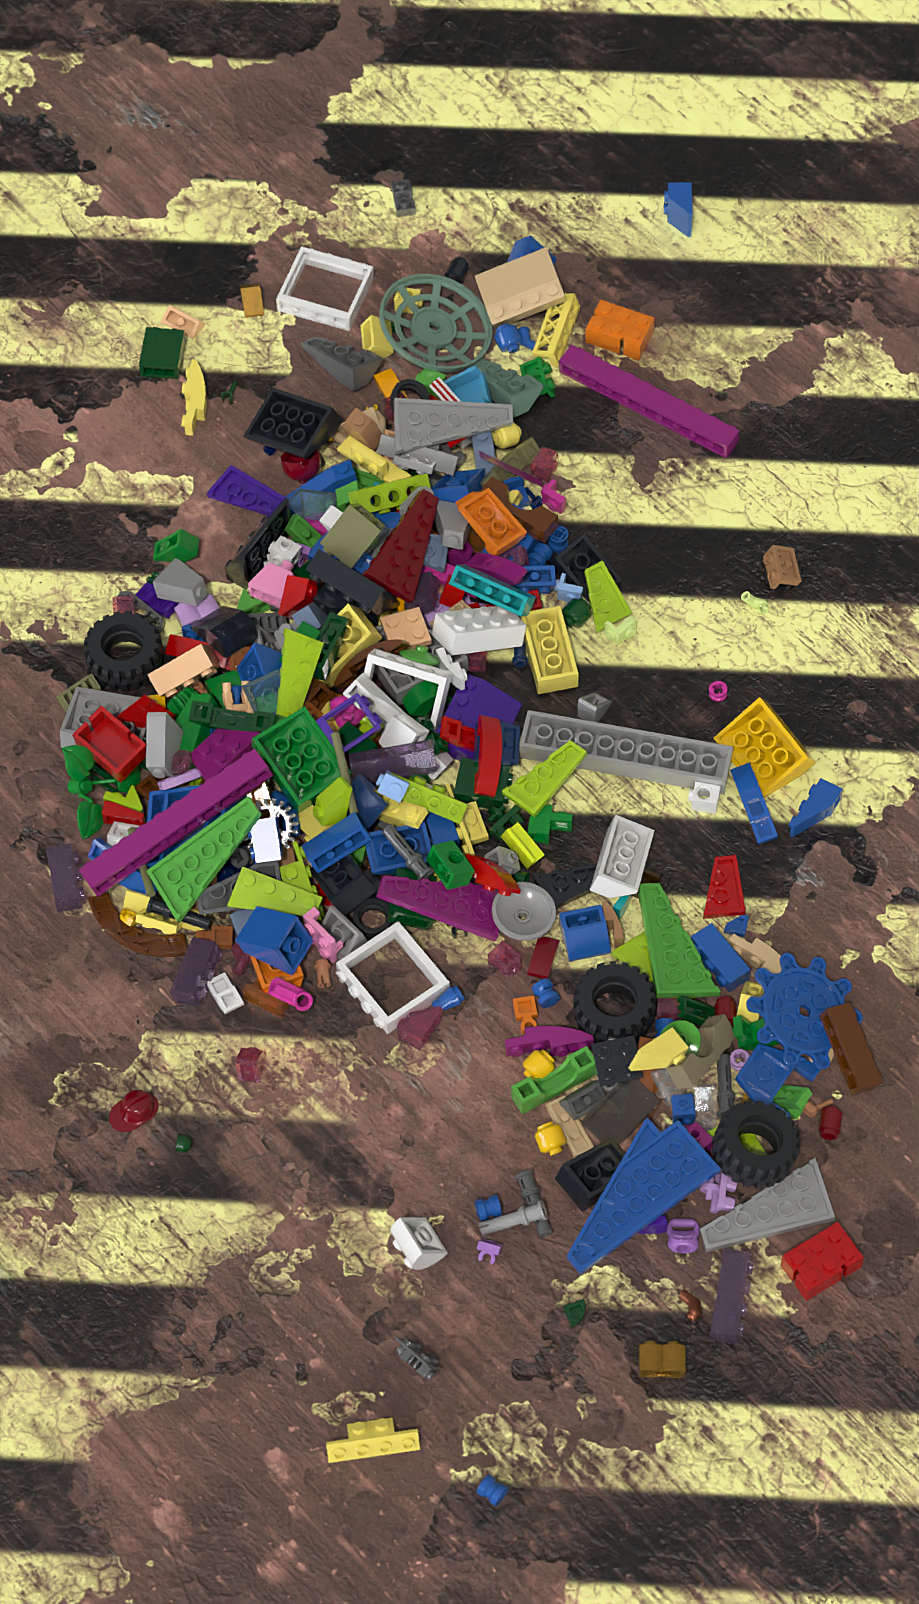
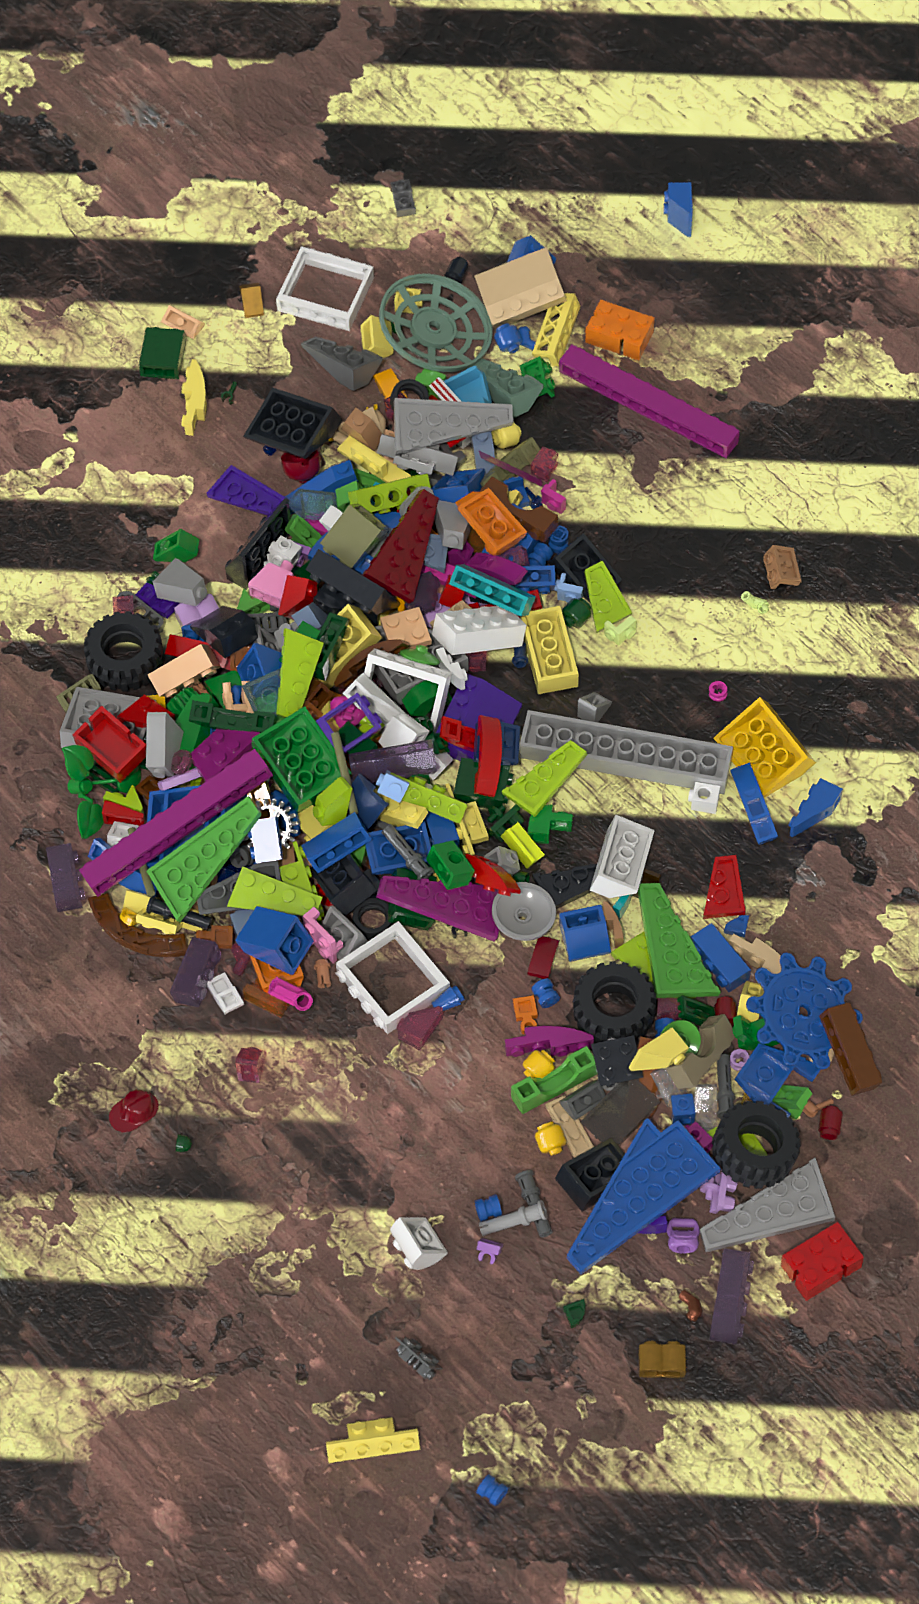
(504, 953): clear pink brick -> none

